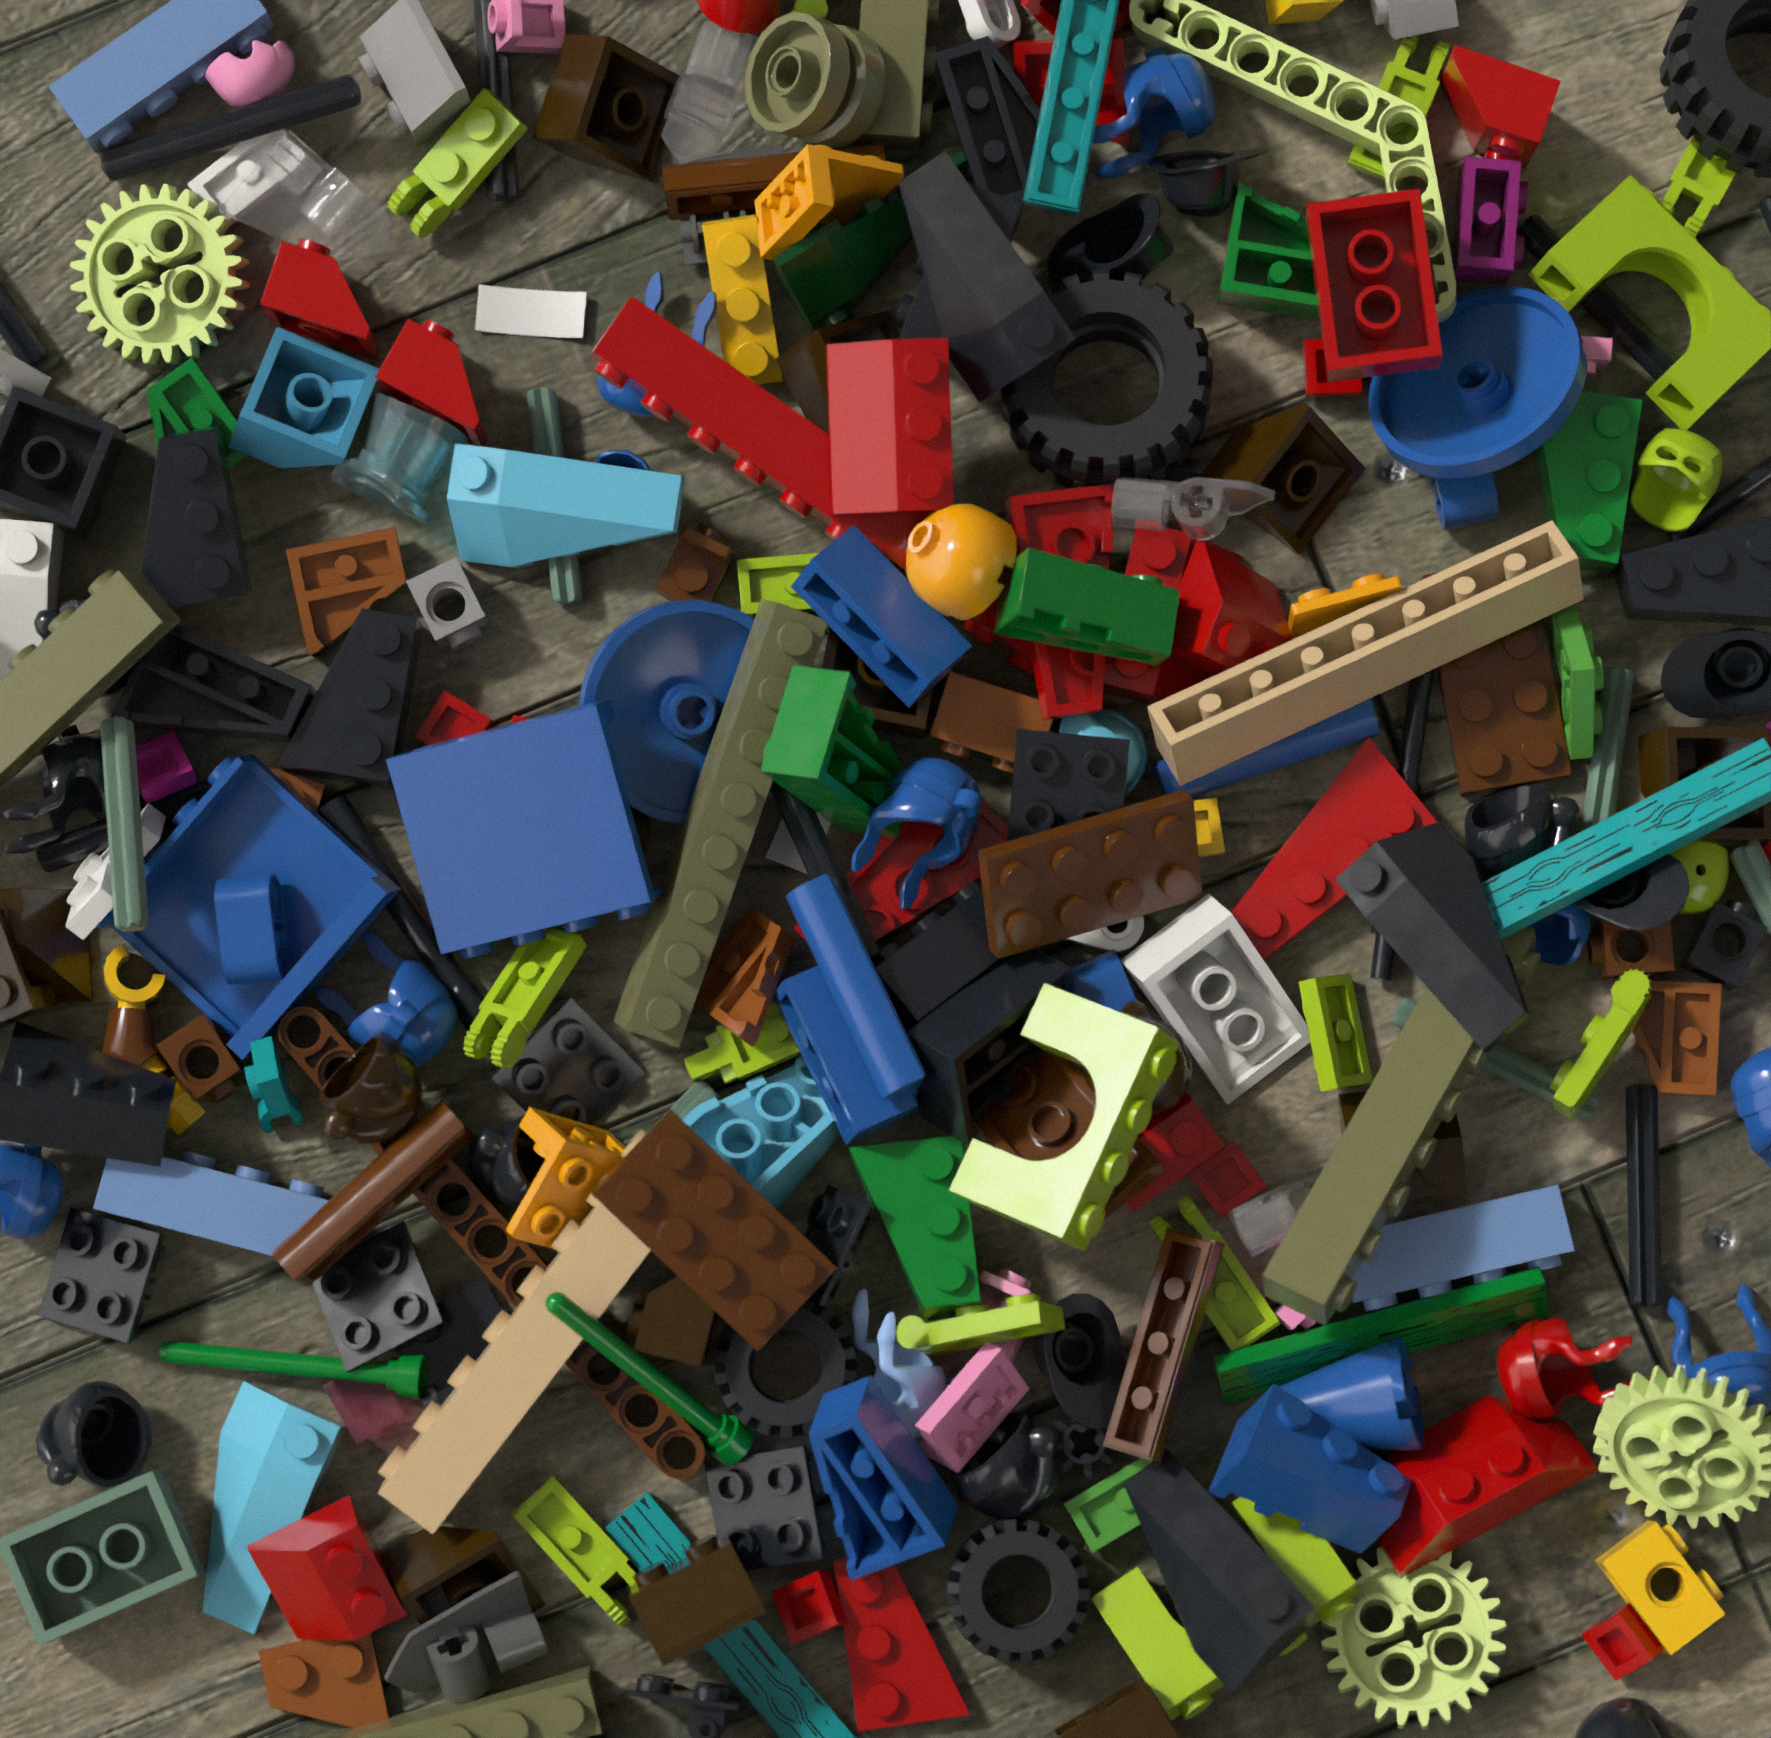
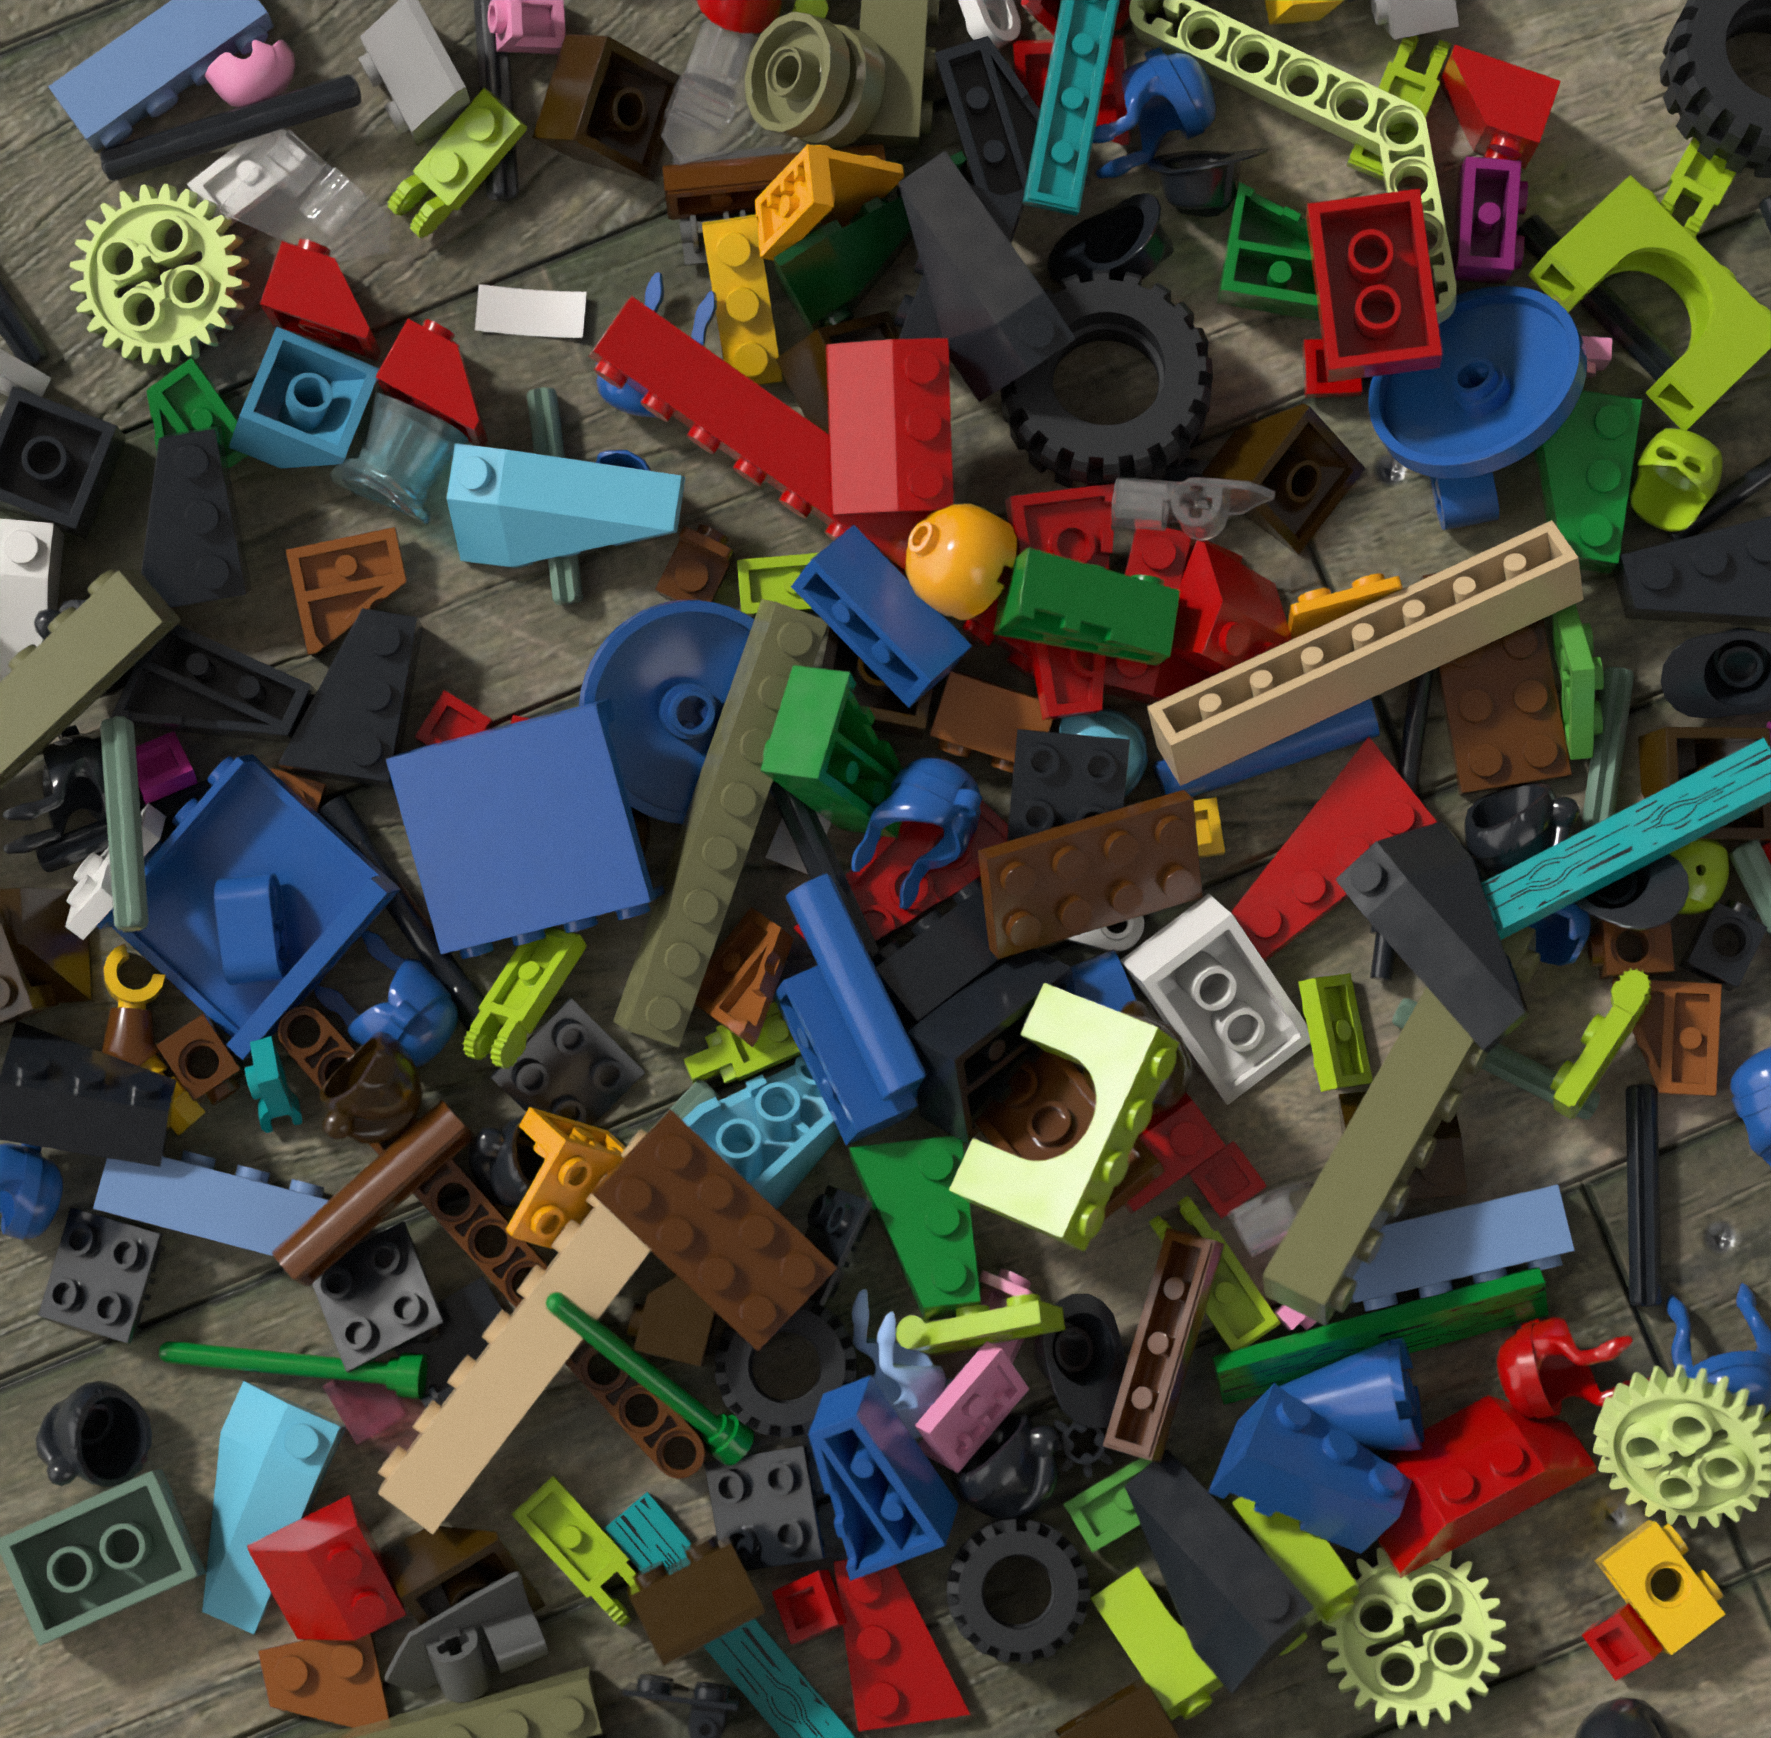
(444, 581): light grey brick -> none

